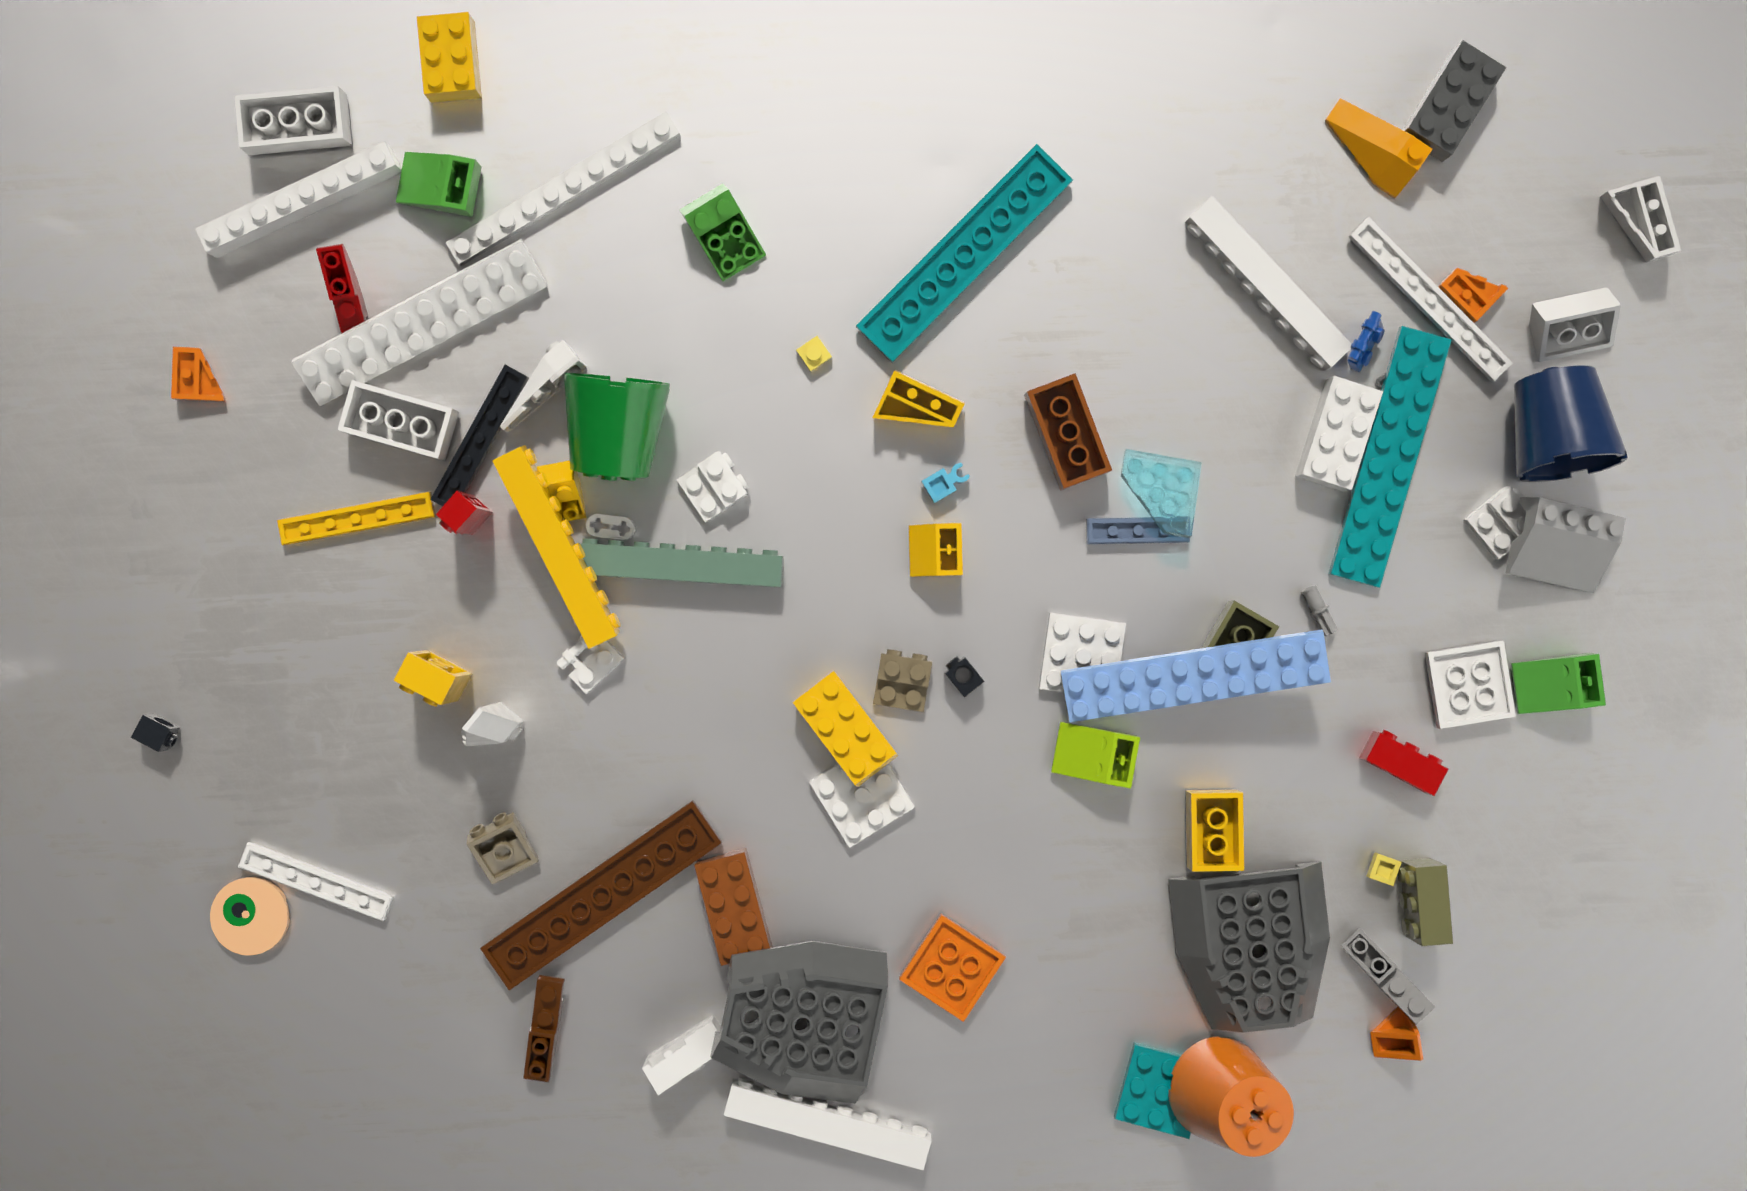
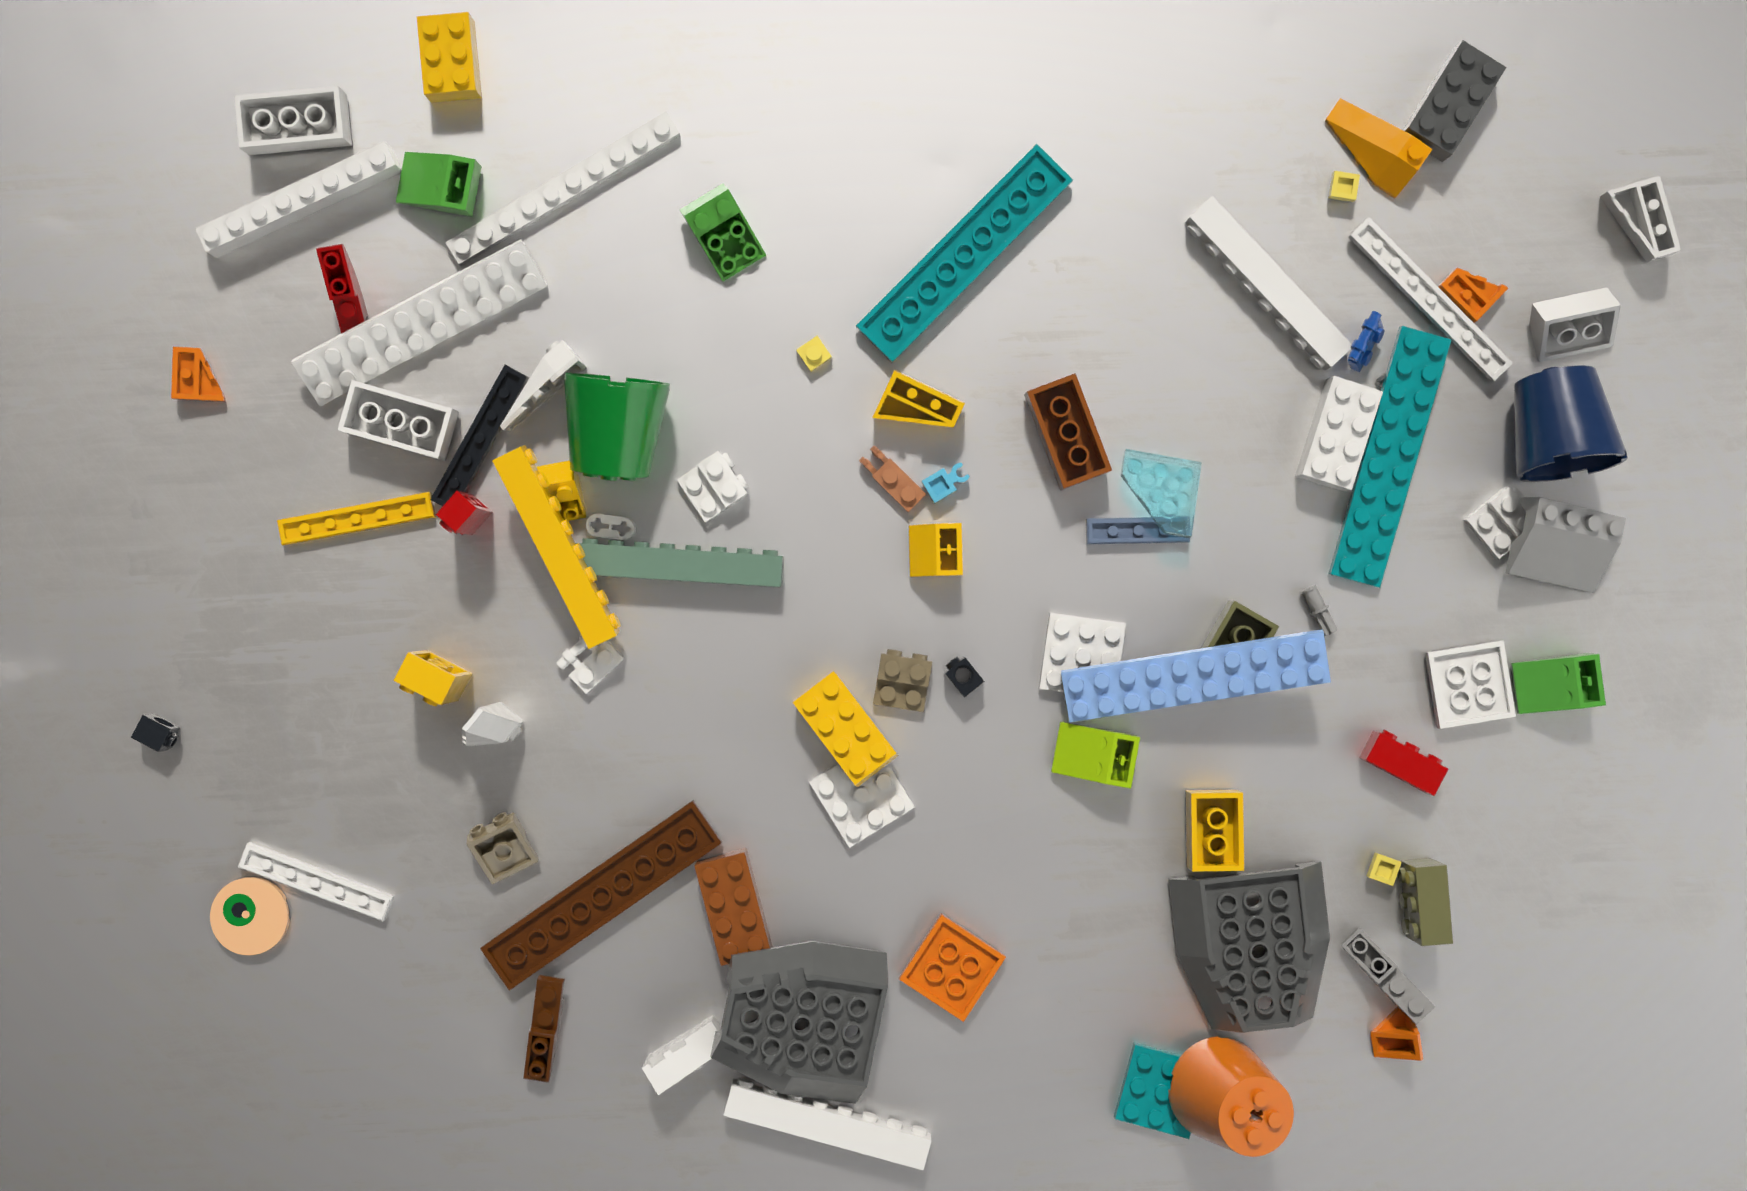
(894, 480): none -> nougat hinge
(1344, 186): none -> light yellow plate

